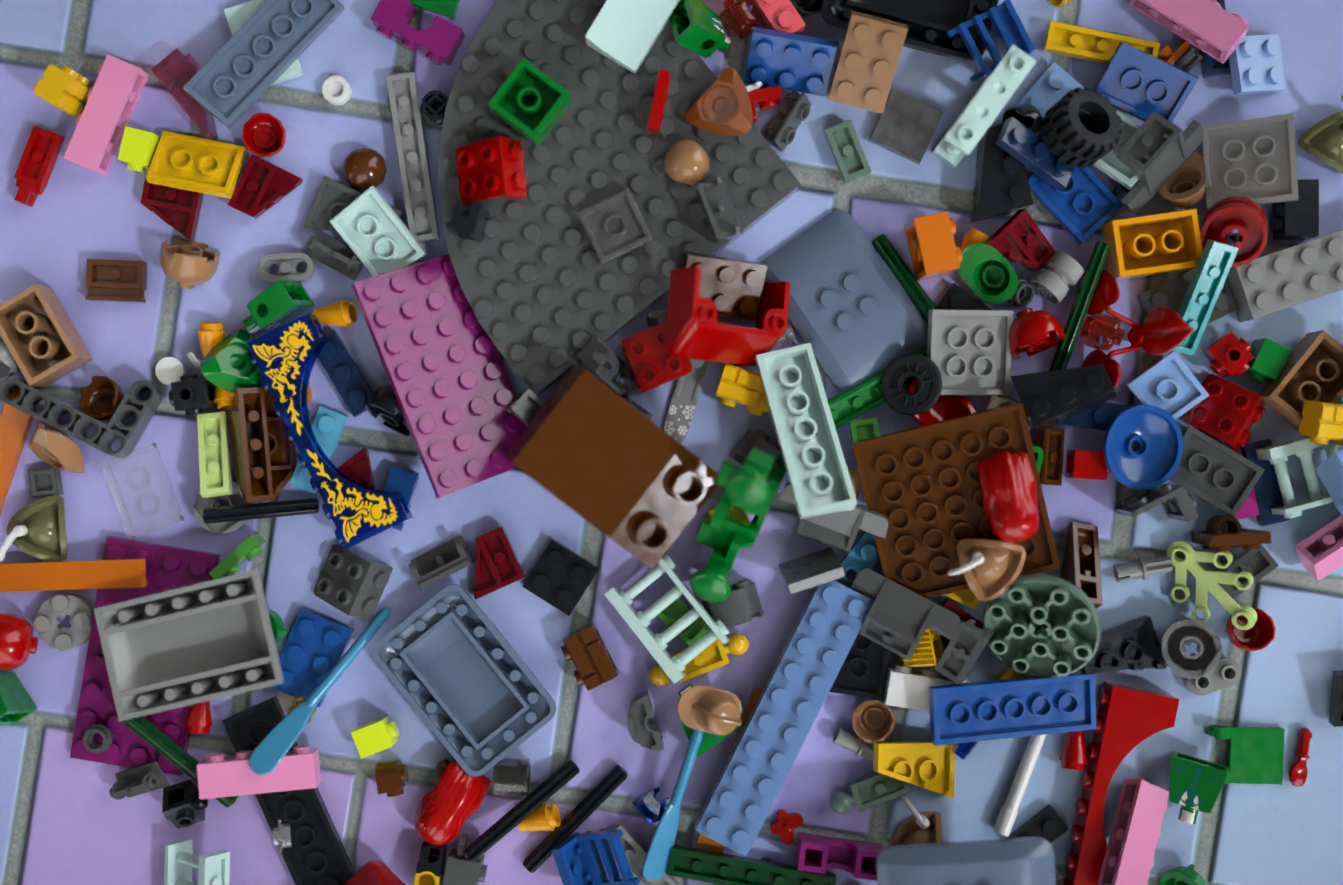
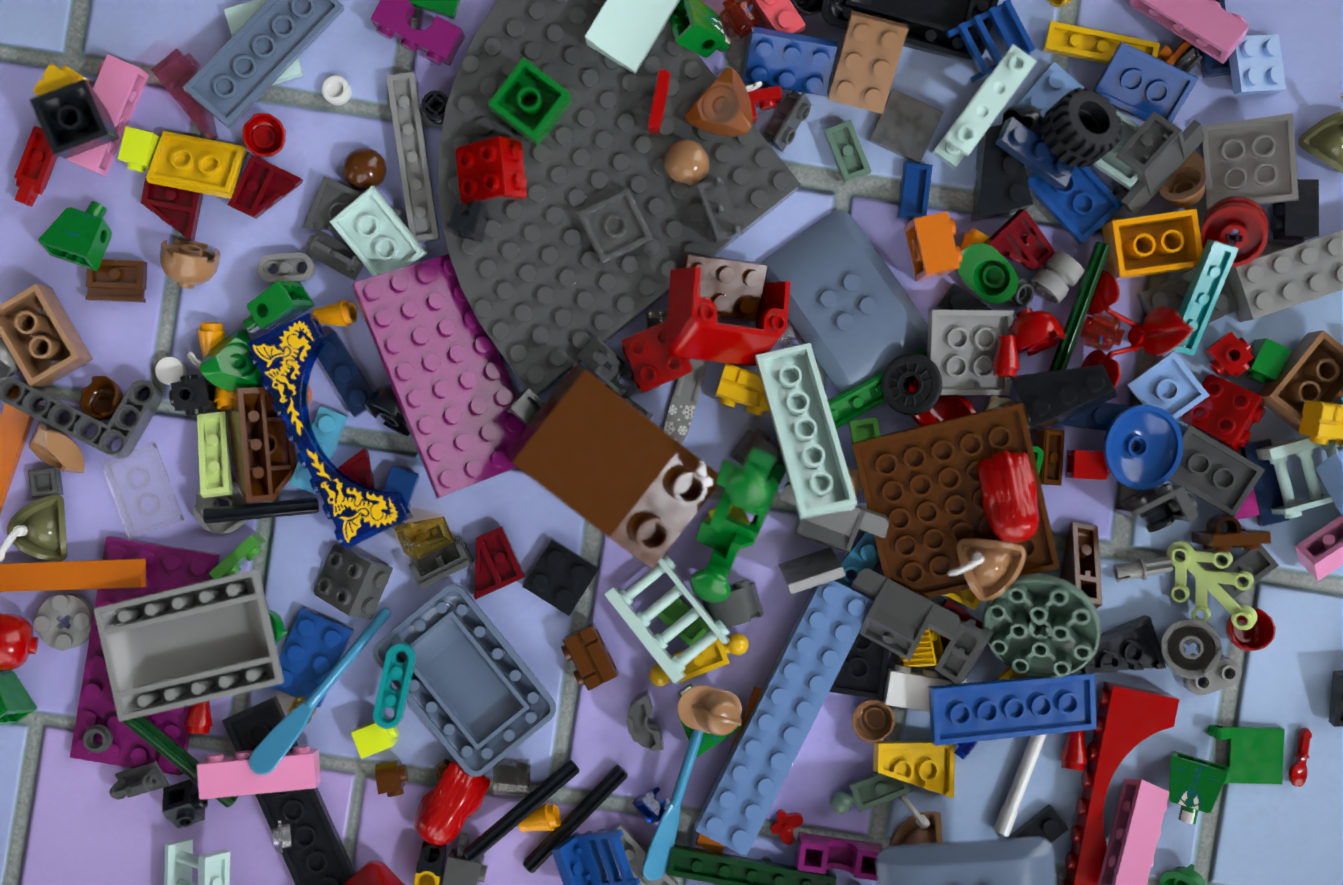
(74, 119): none -> black slope
(79, 236): none -> green torso
(388, 696): none -> teal plate
(423, 536): none -> clear yellow slope
(854, 743): light grey axle -> none
(903, 275): dark green axle -> none
(914, 190): none -> blue tile
(1006, 357): none -> red cone
(1157, 518): none -> black wheel

